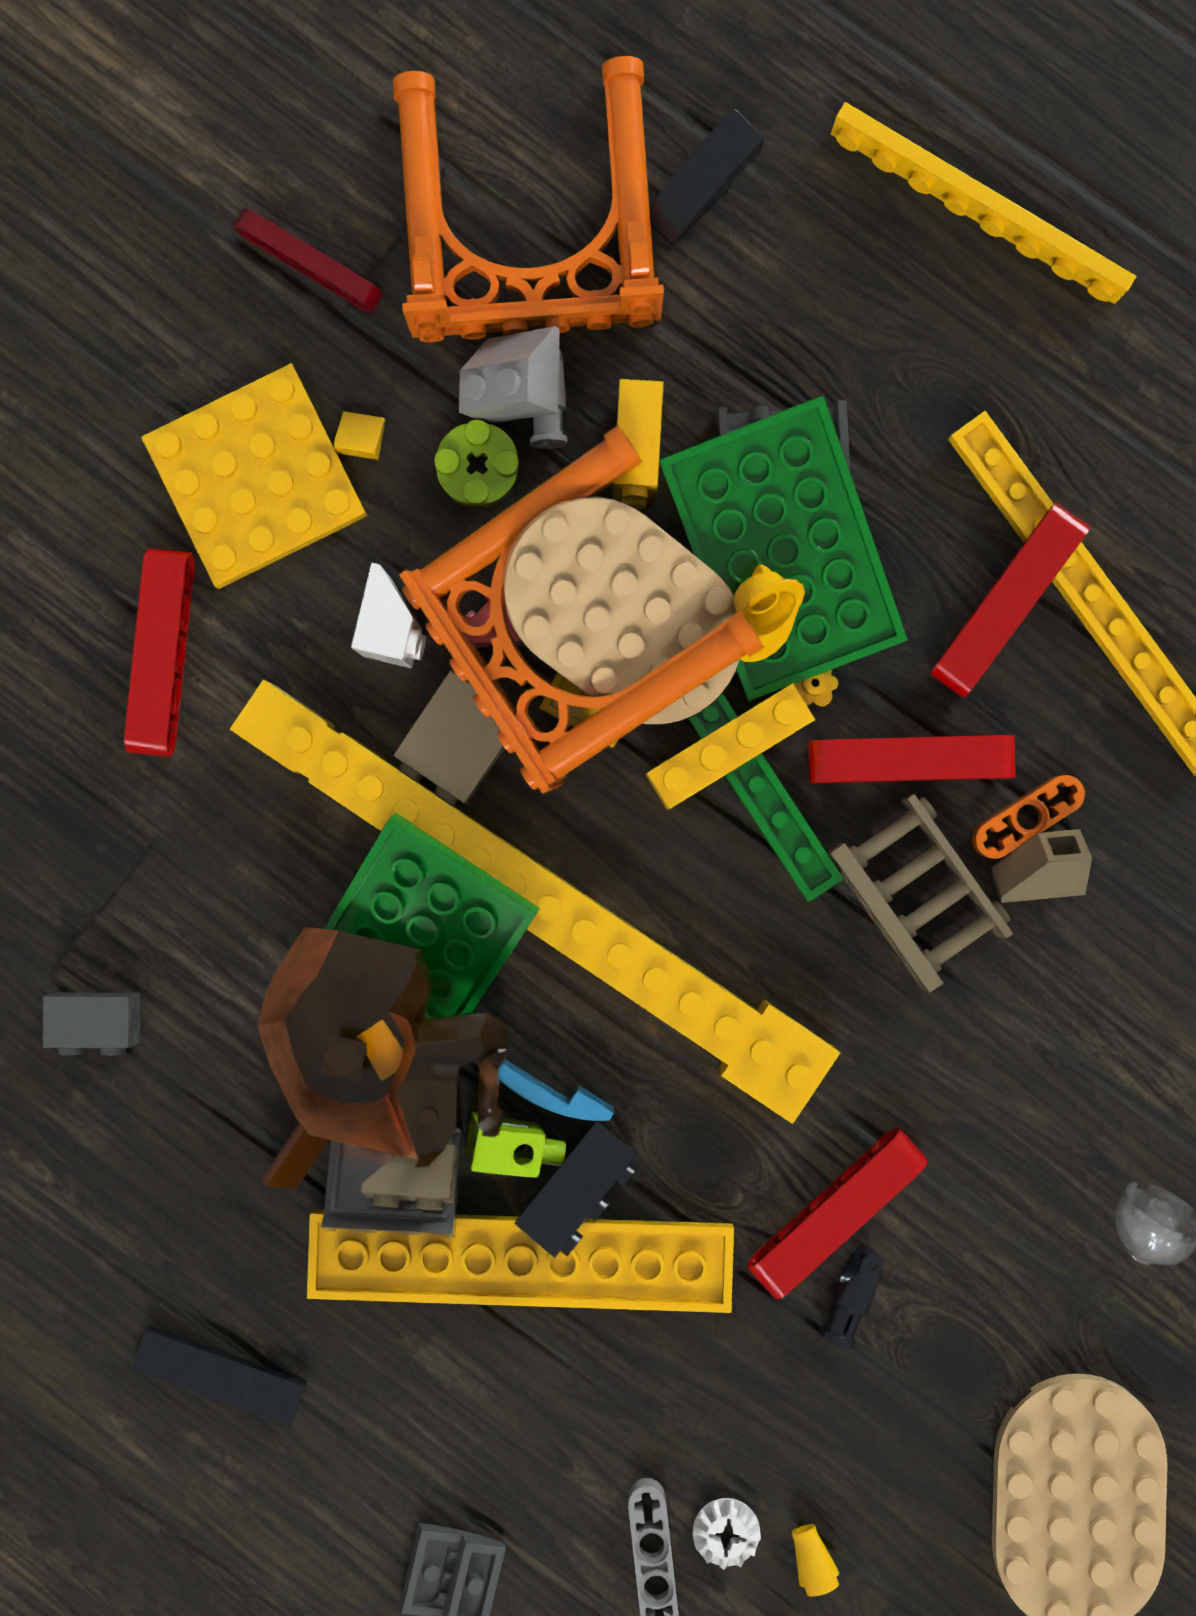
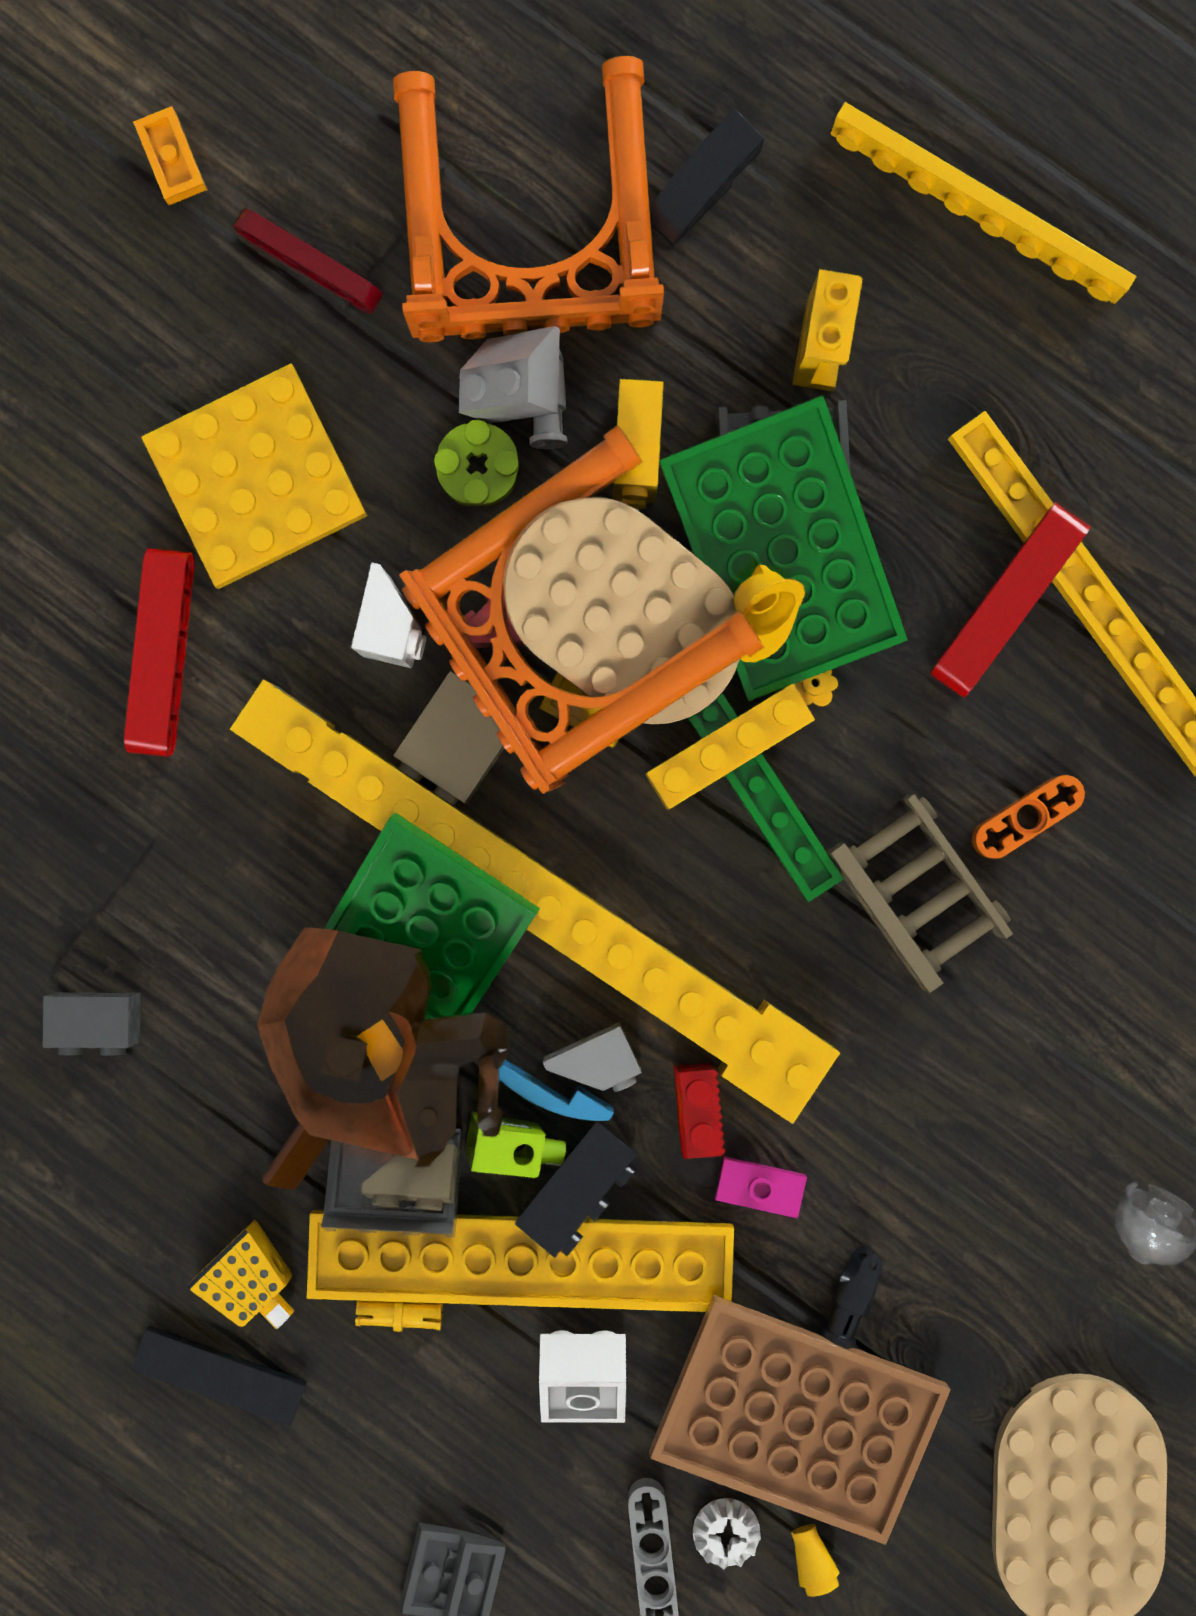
(170, 155): none -> light orange plate
(246, 1280): none -> yellow torso
(359, 435): yellow slope -> none
(399, 1314): none -> yellow pin
(582, 1377): none -> white slope
(597, 1060): none -> light grey slope
(699, 1110): none -> red brick
(760, 1187): none -> dark pink plate
(799, 1420): none -> medium nougat plate
(827, 329): none -> yellow panel
(837, 1213): red beam -> none
(912, 759): red beam -> none
(1044, 868): dark tan slope -> none

